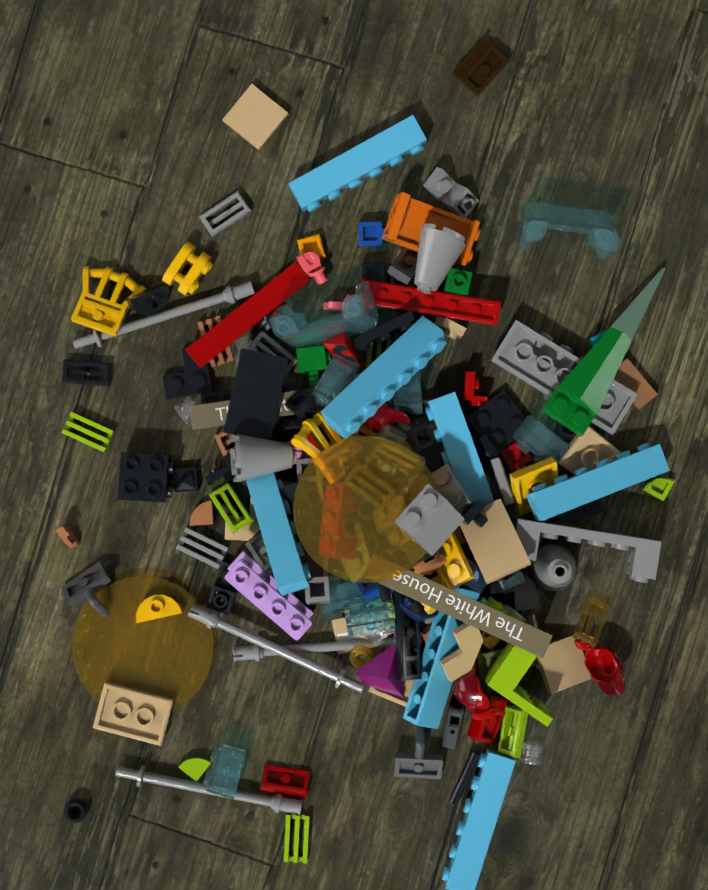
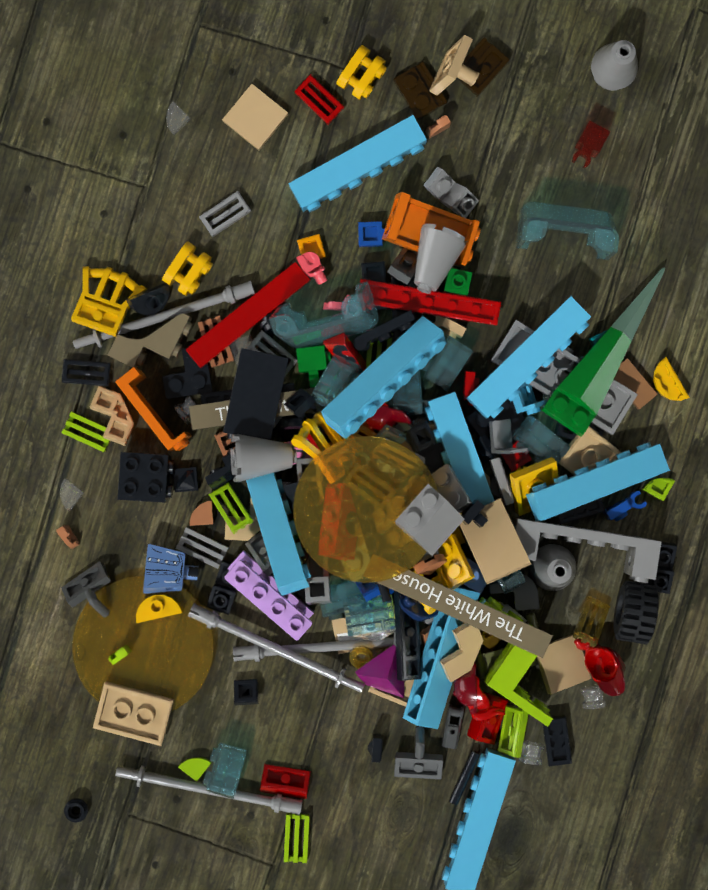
(70, 494): none -> clear tile
(113, 405): none -> tan tile
(119, 654): none -> lime tile
(127, 384): none -> orange panel
(163, 341): none -> dark tan arch
(166, 570): none -> medium blue torso
(176, 118): none -> clear tile
(246, 692): none -> black tile
(333, 113): none -> red tile
(374, 70): none -> yellow brick
(375, 747): none -> black tile
(415, 89): none -> dark brown plate
(442, 124): none -> nougat tile
(447, 364): none -> clear light blue brick
(453, 67): none -> tan tile
(502, 438): none -> dark grey bracket
(526, 400): none -> medium azure bracket
(528, 357): none -> medium azure brick
(557, 742): none -> black plate
(590, 142): none -> clear red brick
(593, 697): none -> clear wheel
(615, 65): none -> light grey cone
(618, 510): none -> blue plate
(636, 612): none -> black tyre
(665, 568): none -> black slope
(667, 382): none -> yellow plate

